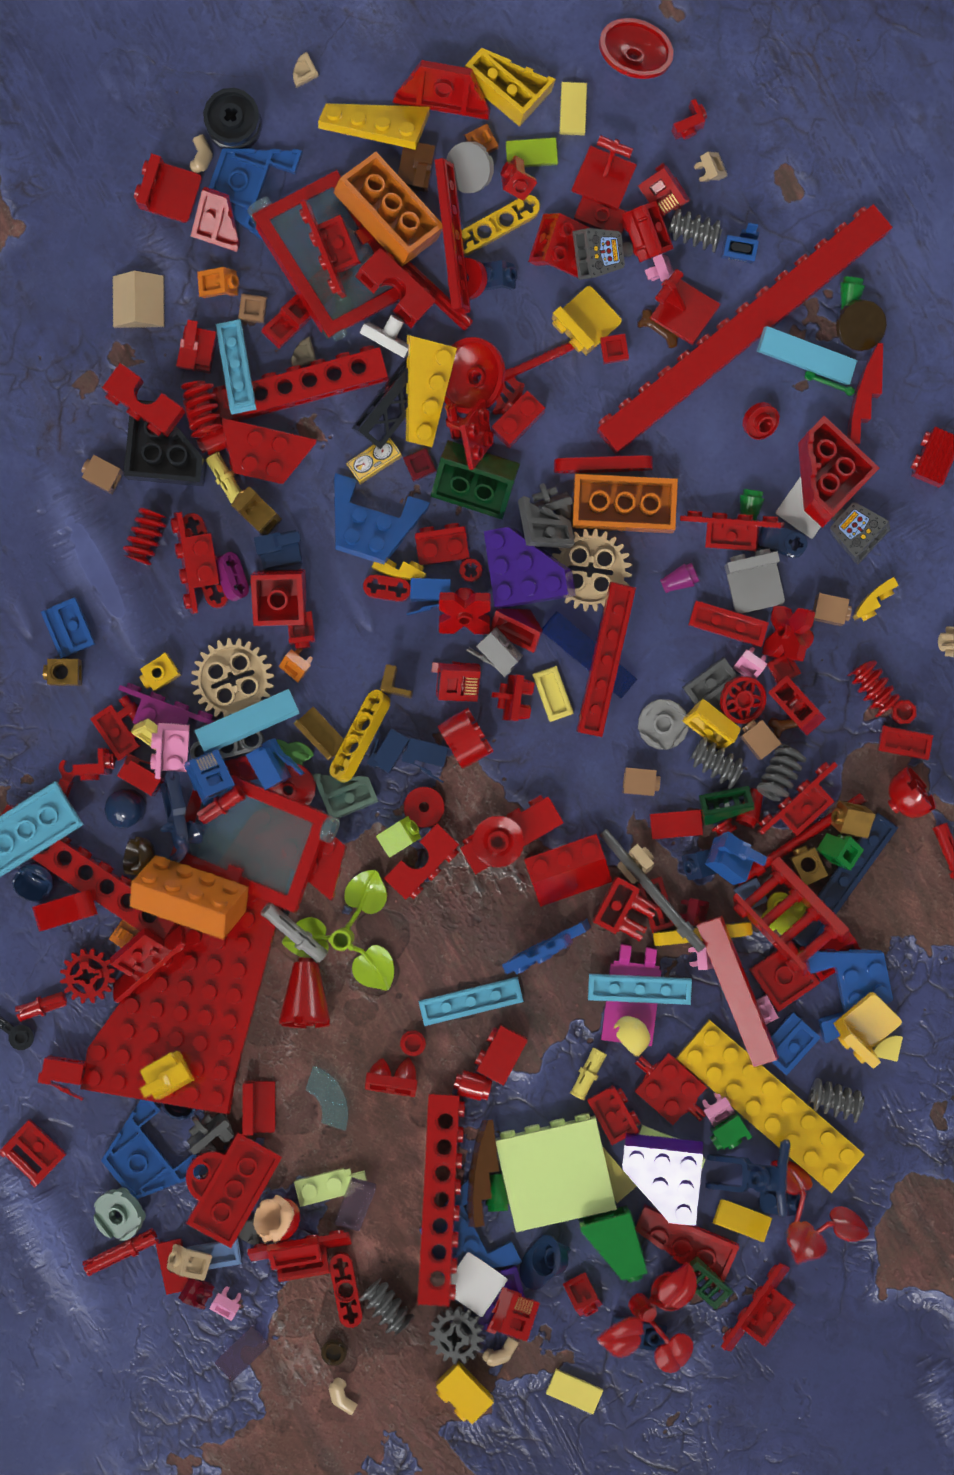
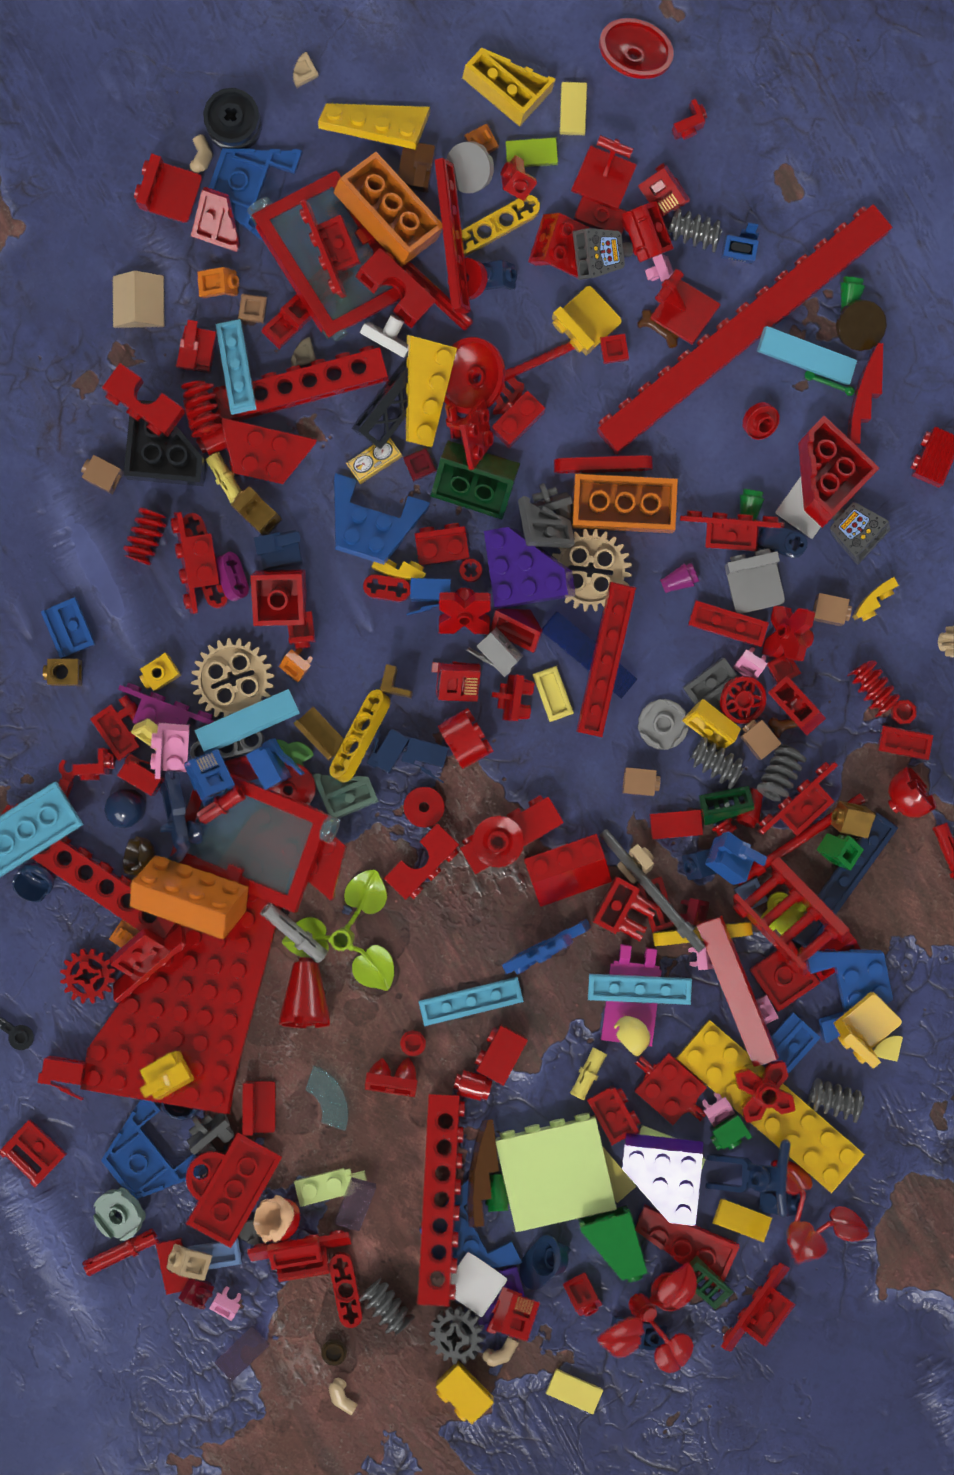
(41, 1006): red axle -> none
(64, 910): red beam -> none
(399, 836): lime brick -> none
(444, 90): red wing -> none
(713, 165): tan tile -> none
(771, 1080): none -> red plant
(818, 870): pearl gold brick -> none

